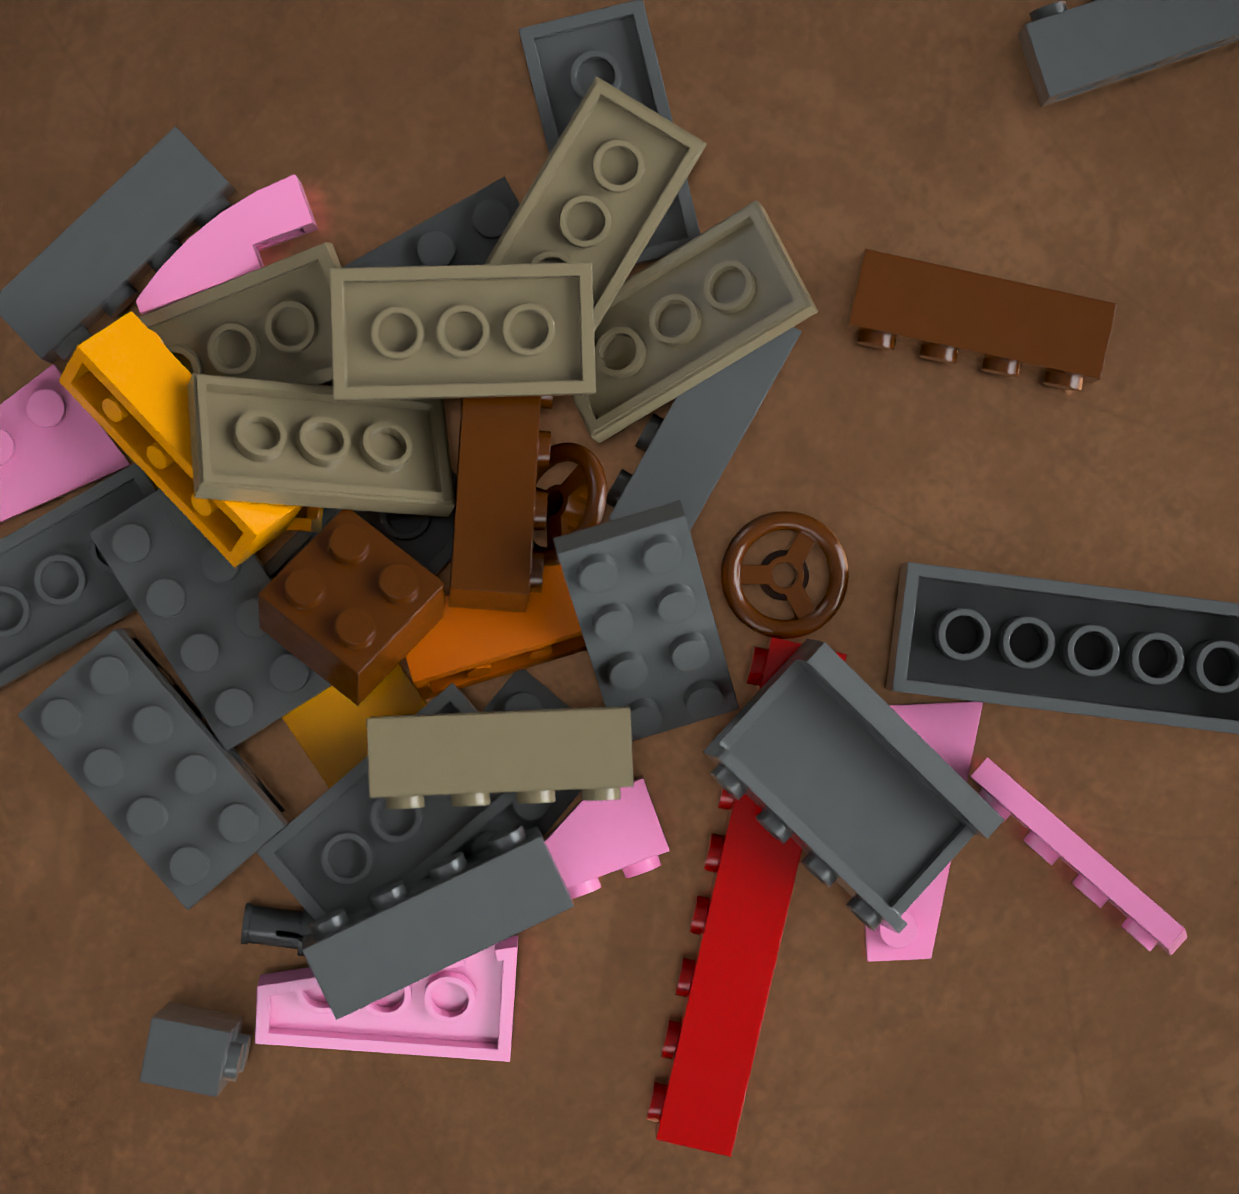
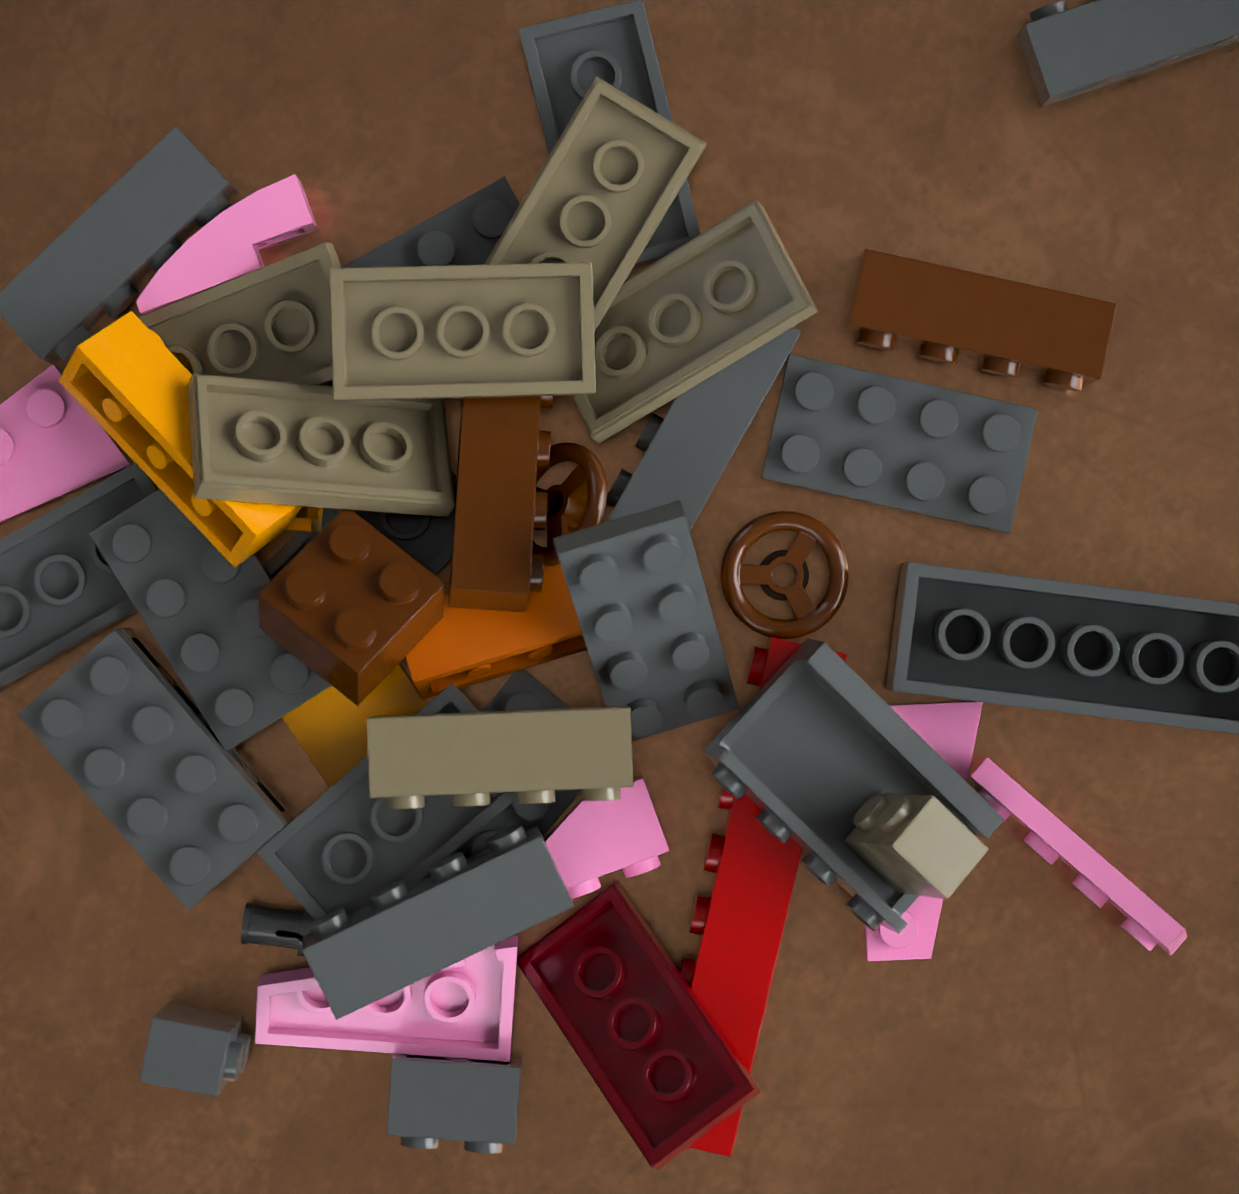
(454, 1101): none -> dark grey brick
(637, 1026): none -> dark red plate
(899, 444): none -> dark grey plate
(915, 844): none -> dark tan brick

